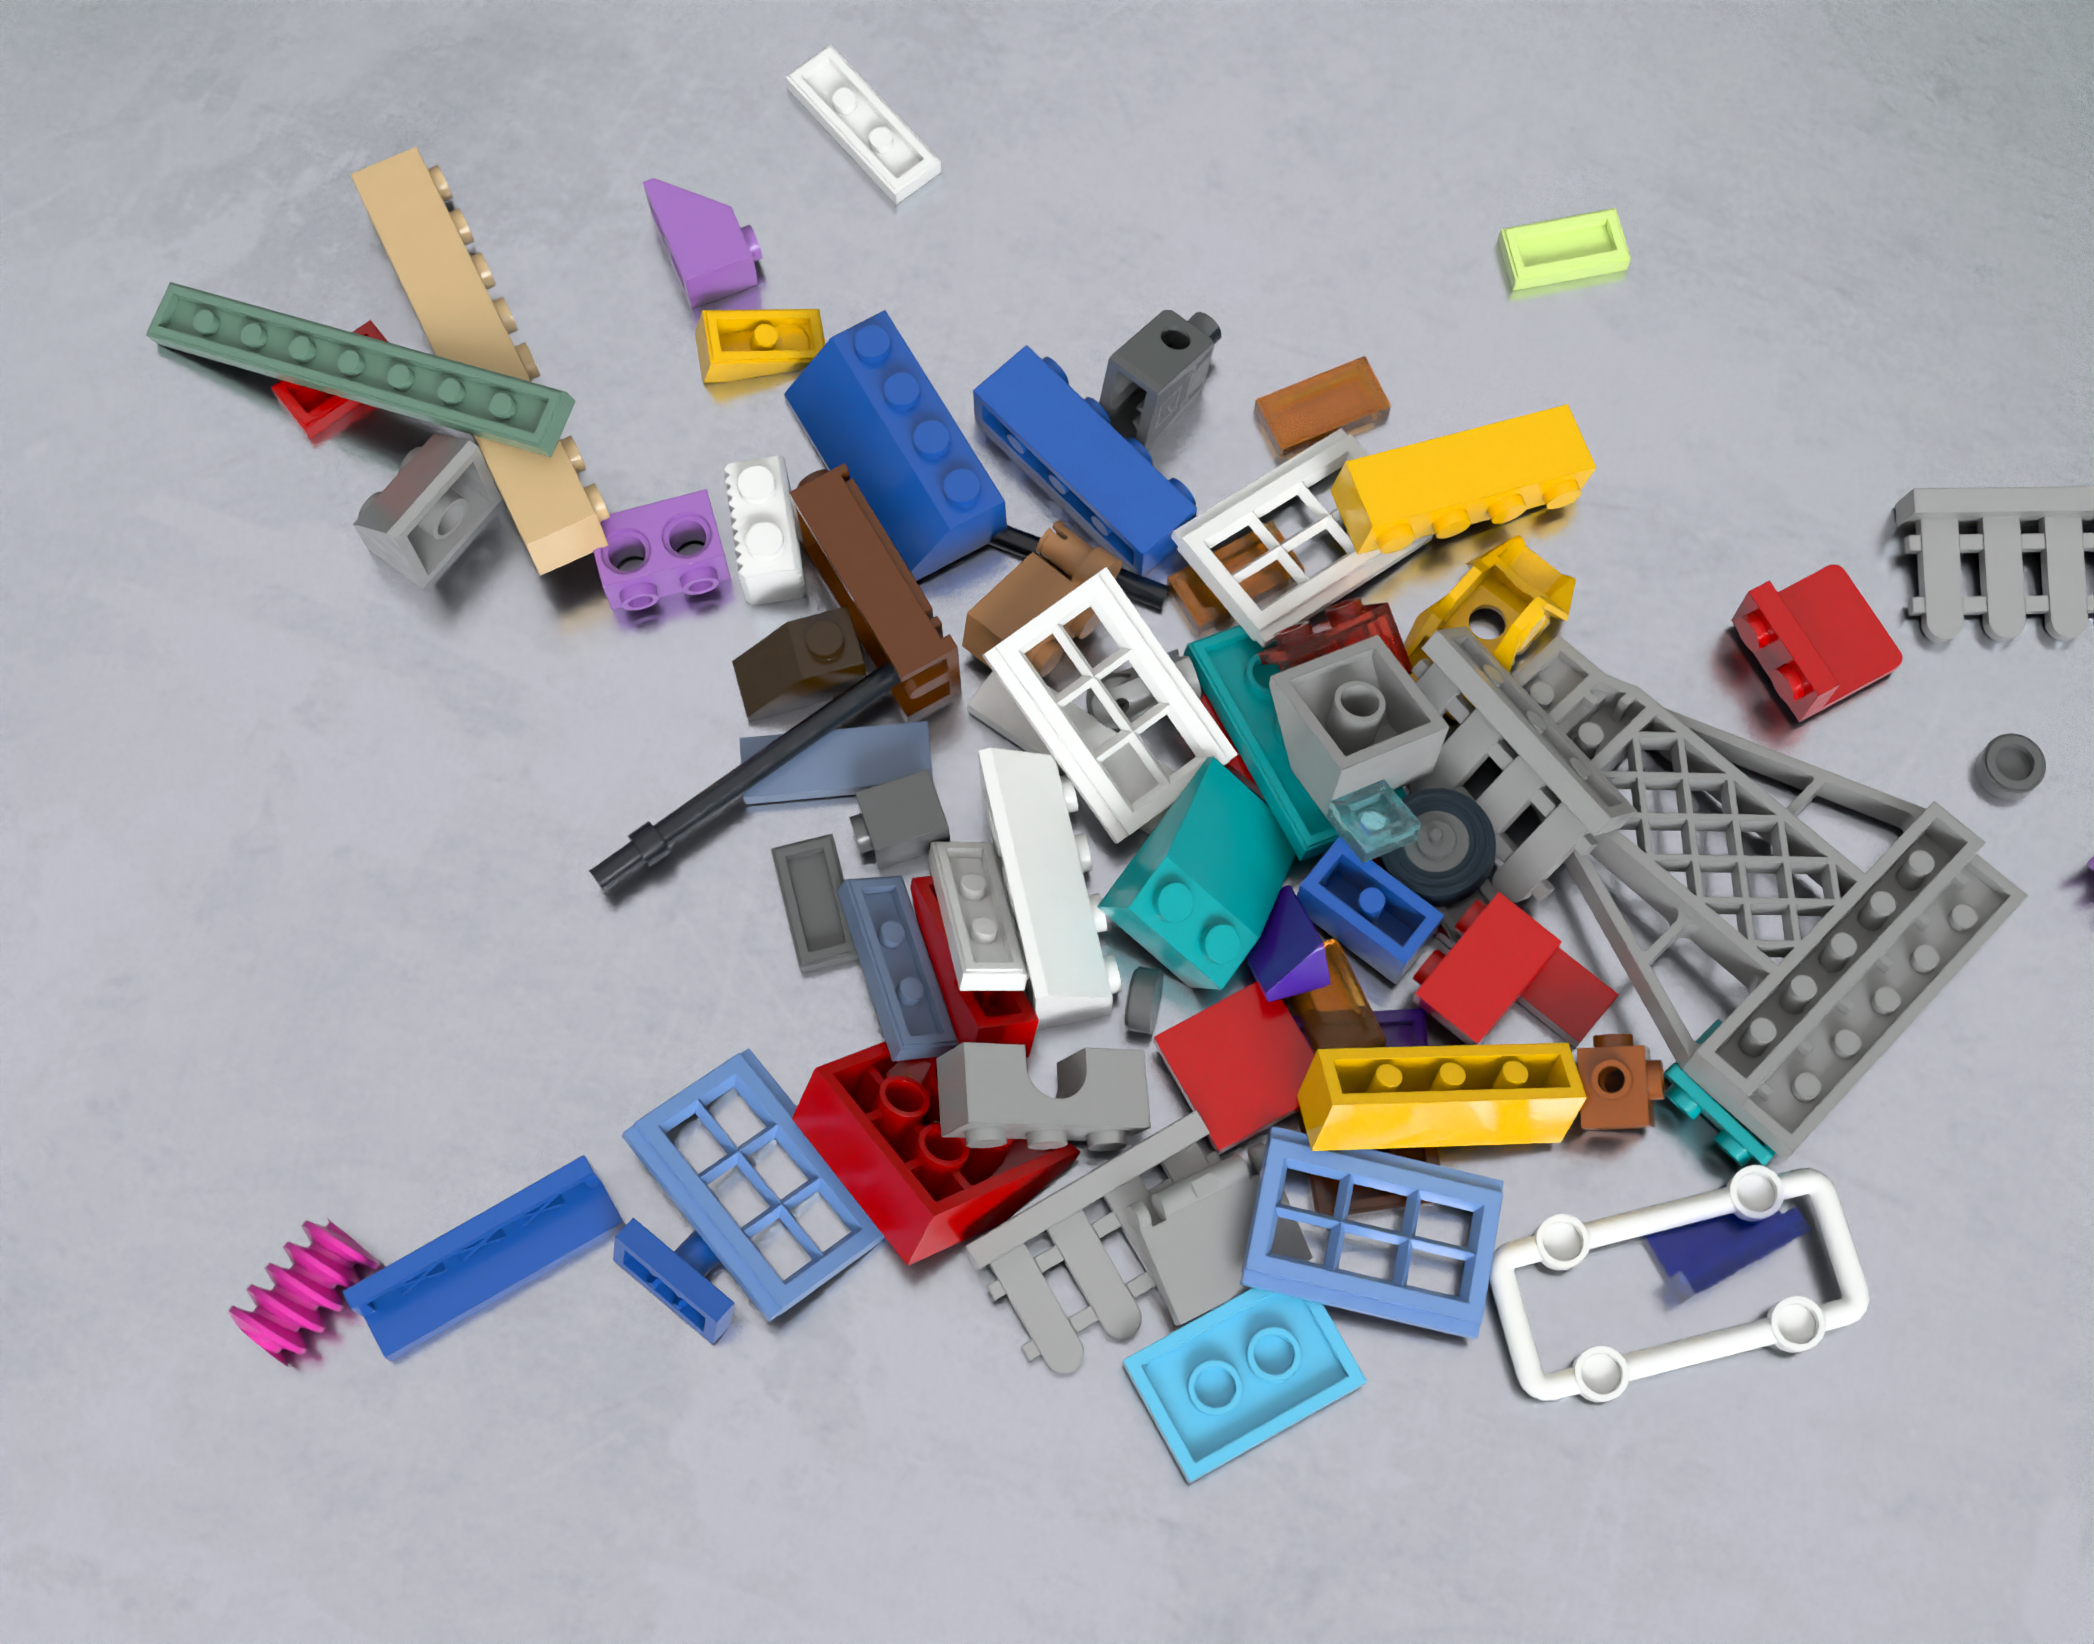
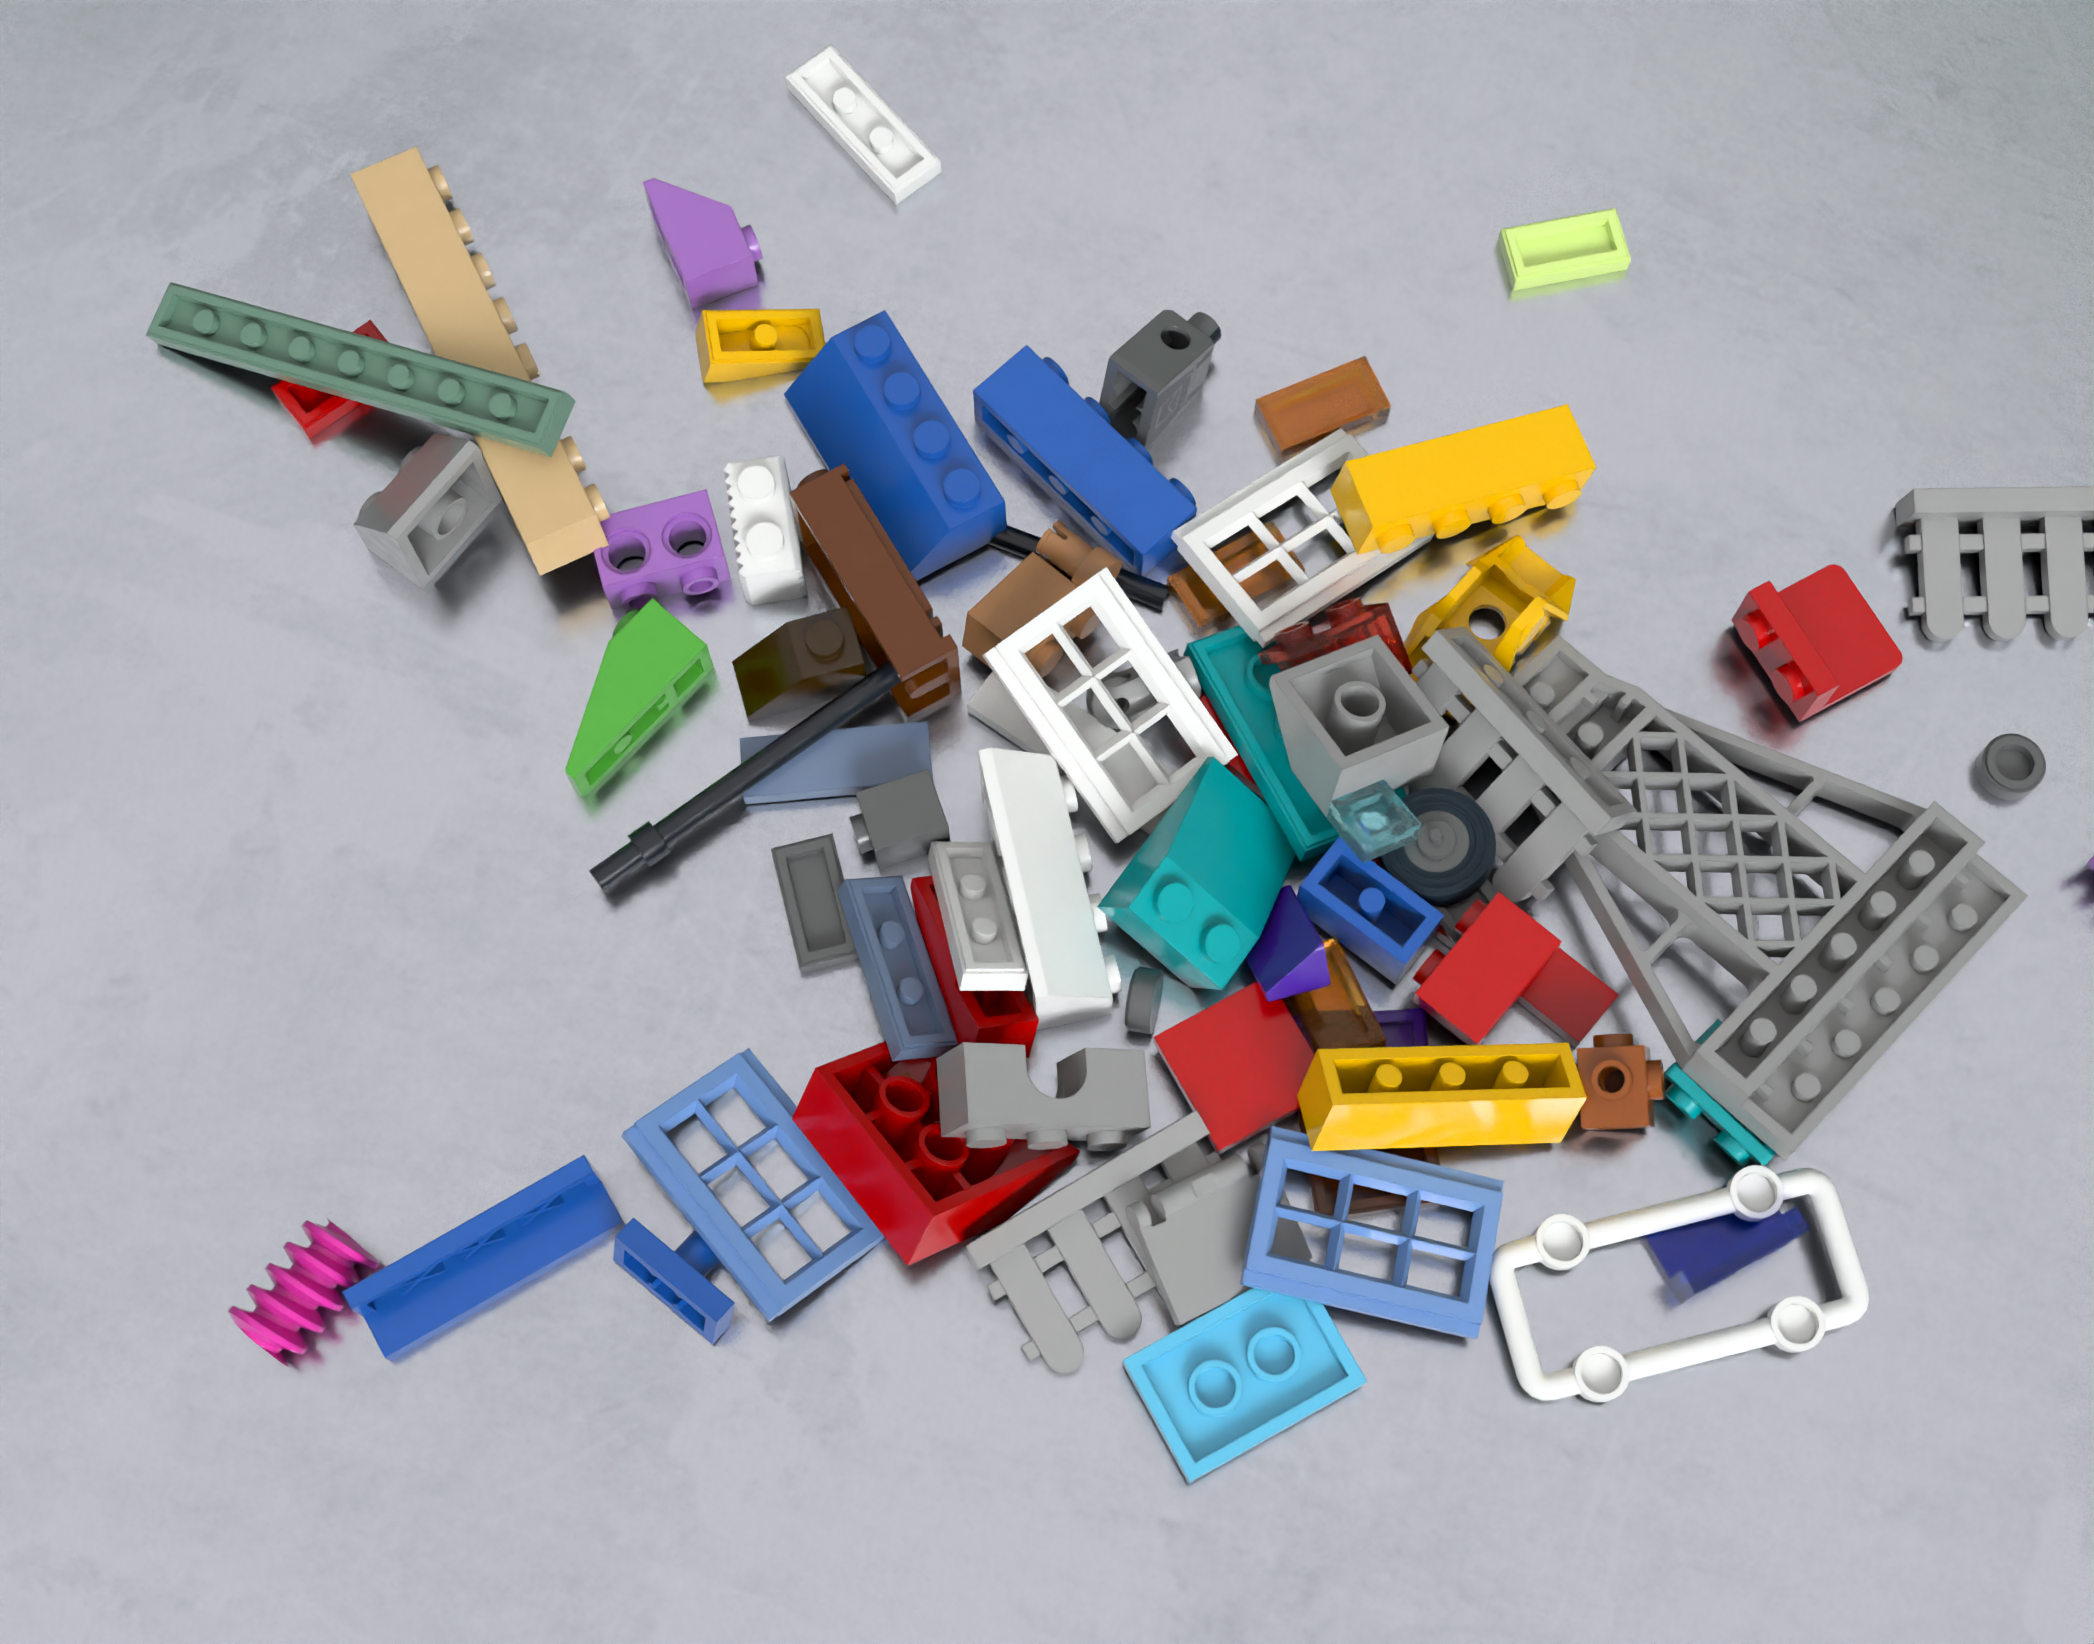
(639, 682): none -> bright green slope

